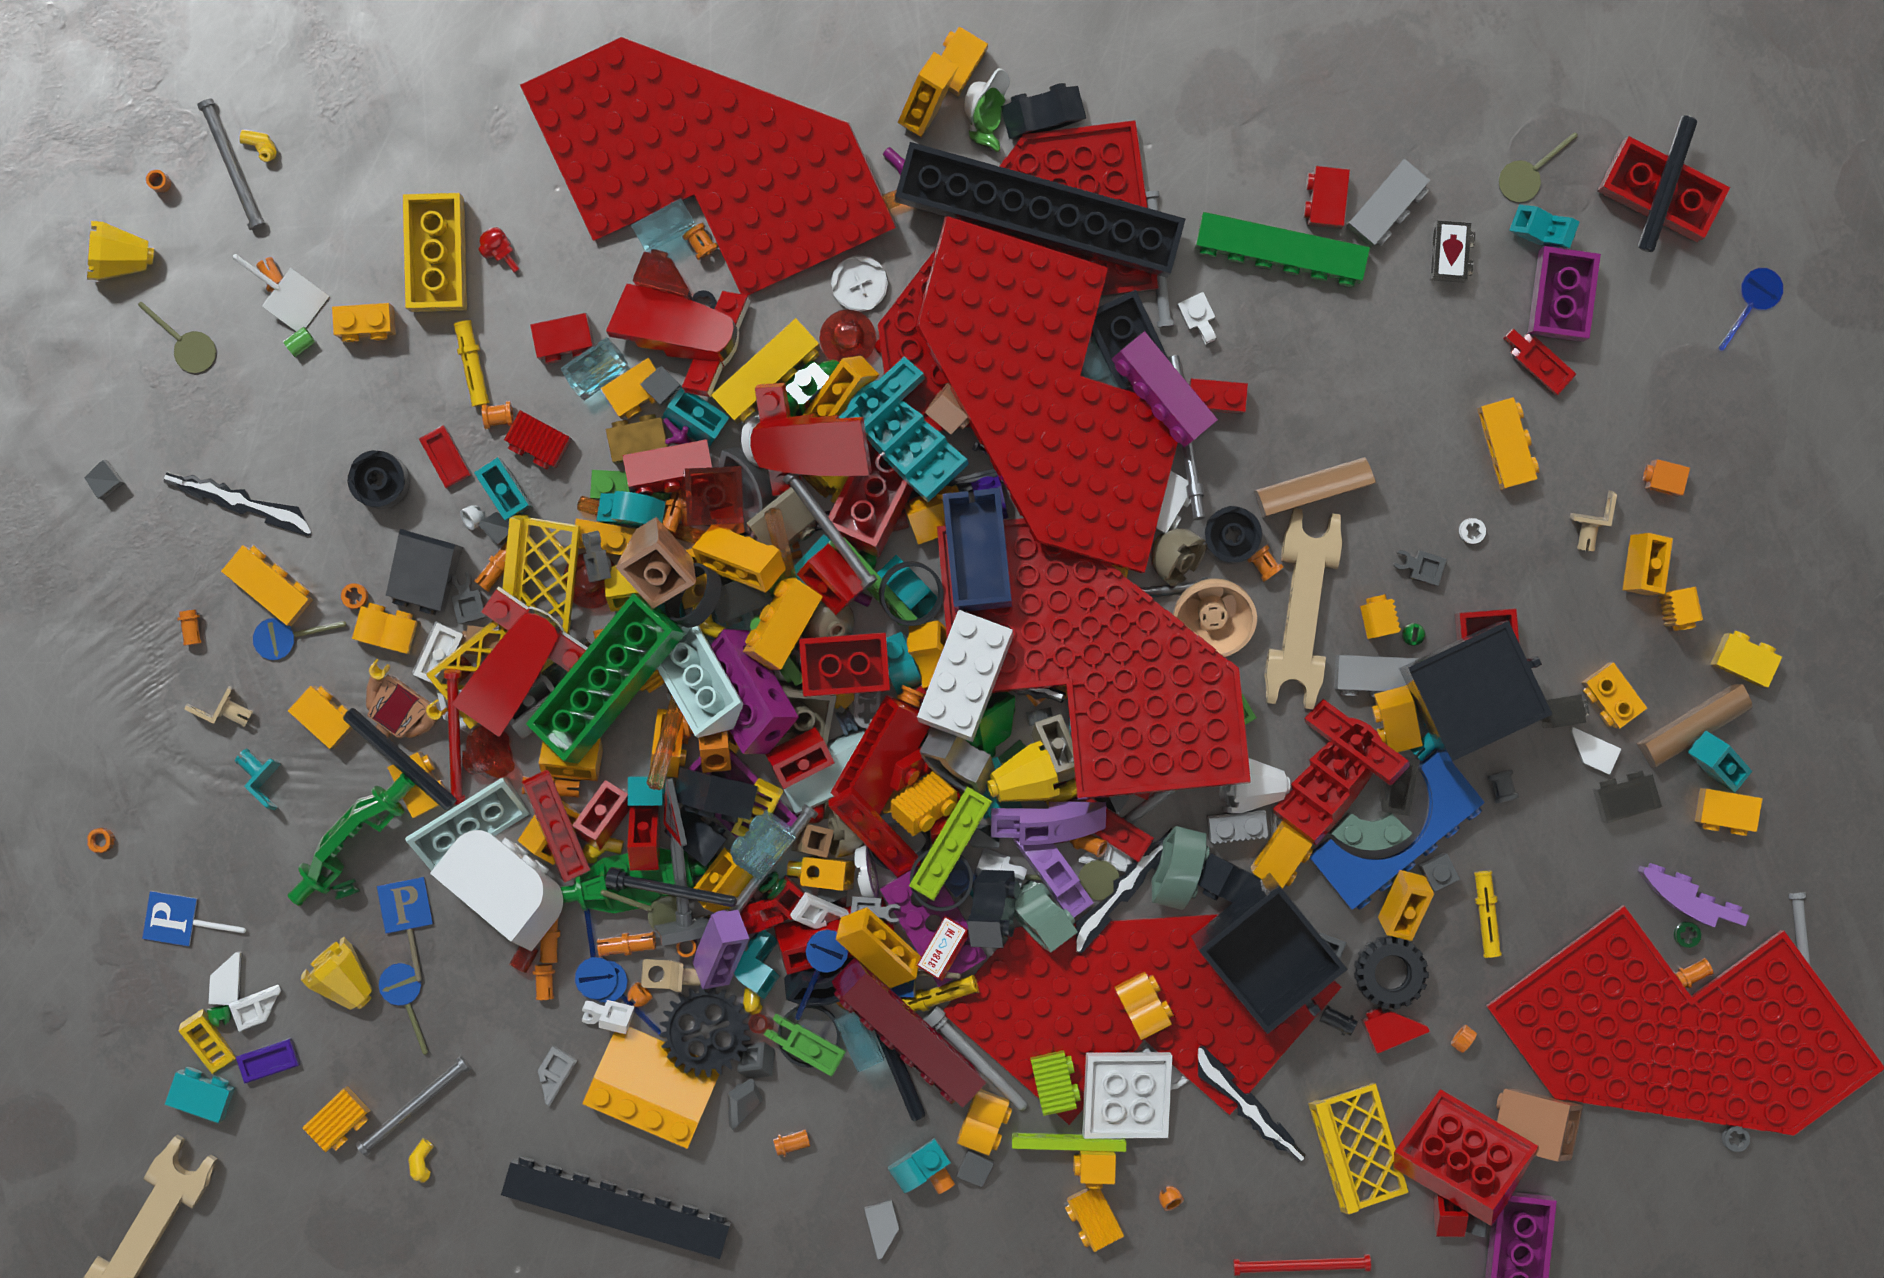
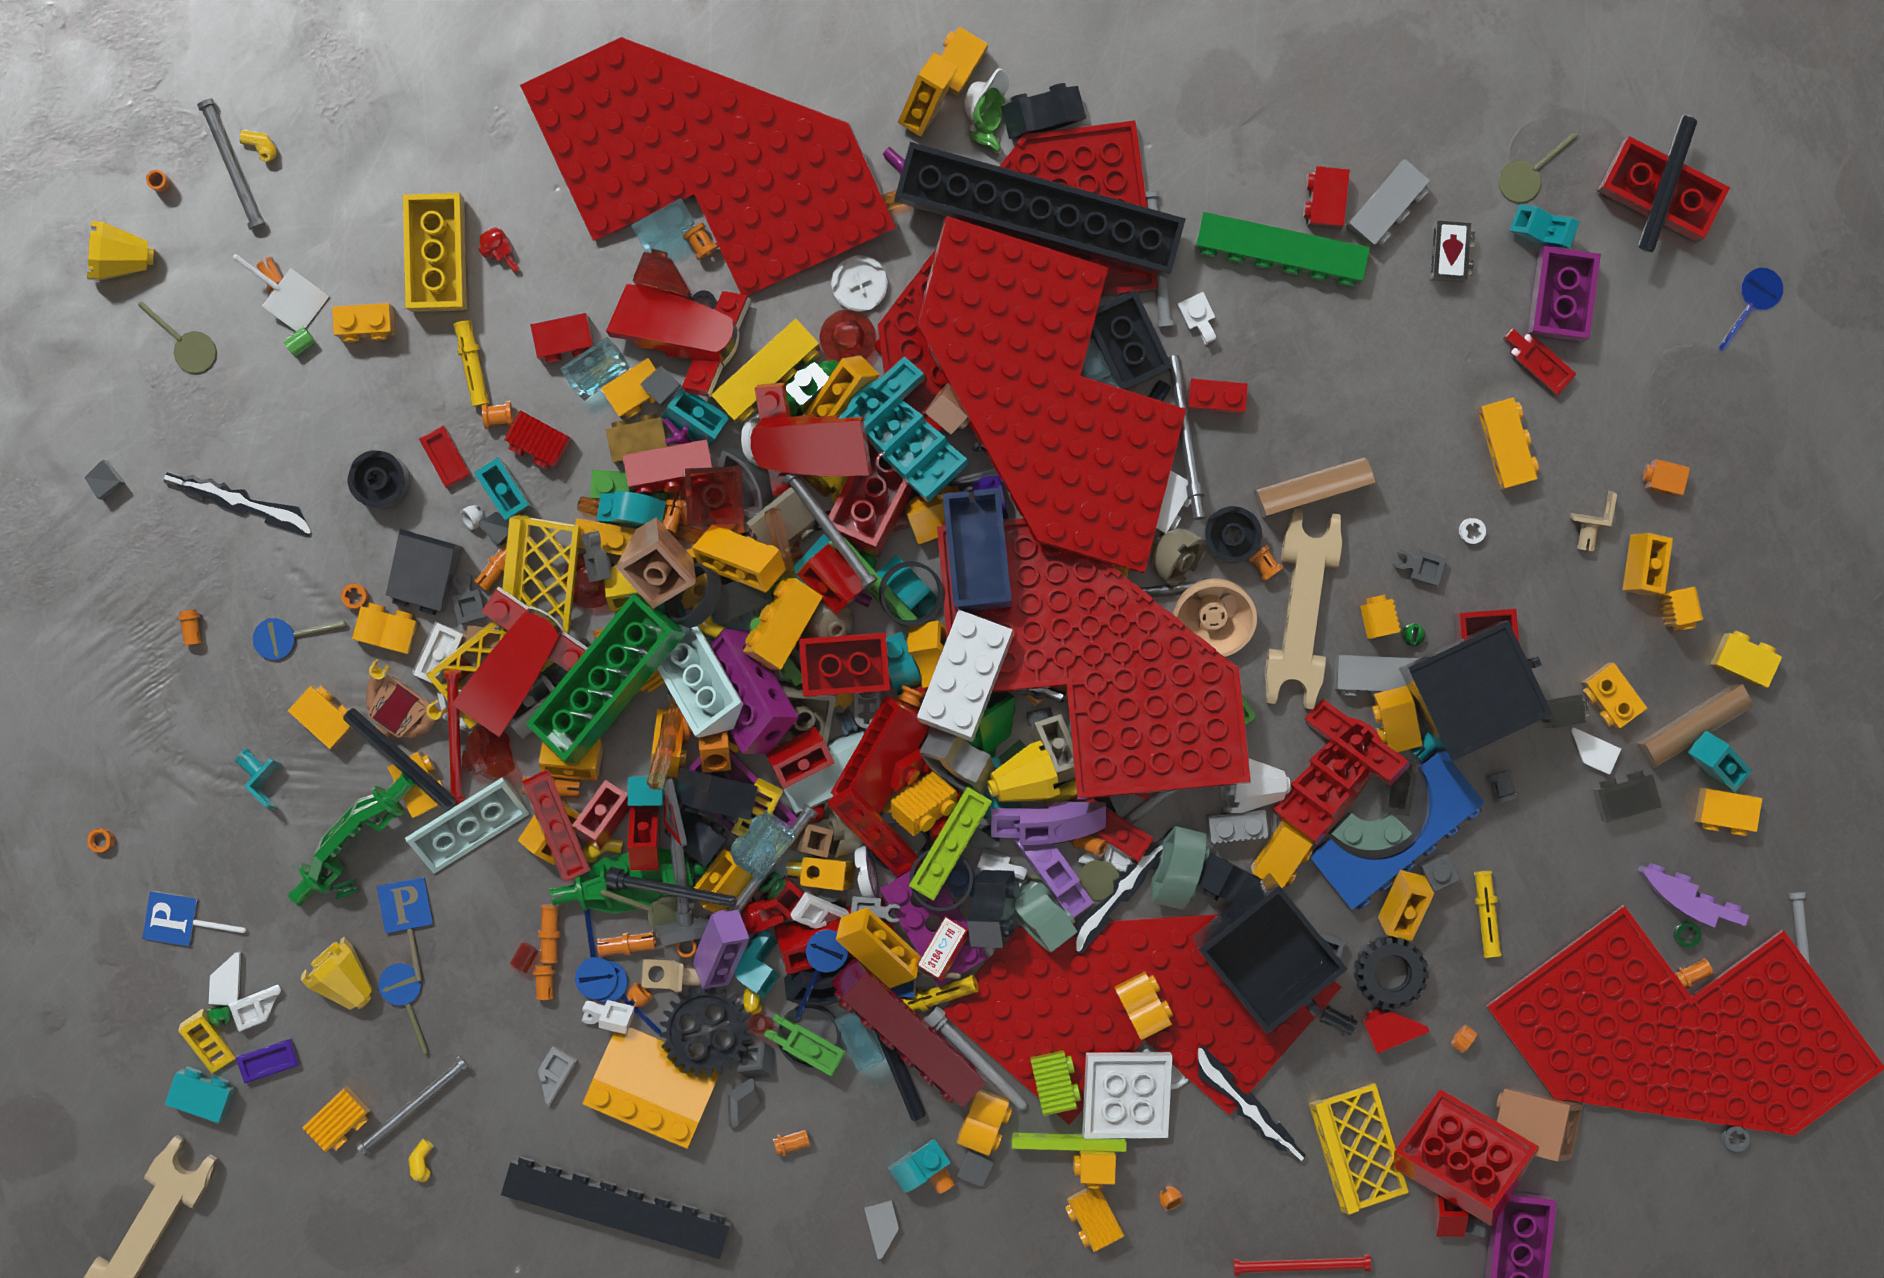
(225, 708): tan bracket -> none
(268, 584): light orange brick -> none
(502, 886): white brick -> none
(1164, 389): magenta brick -> none

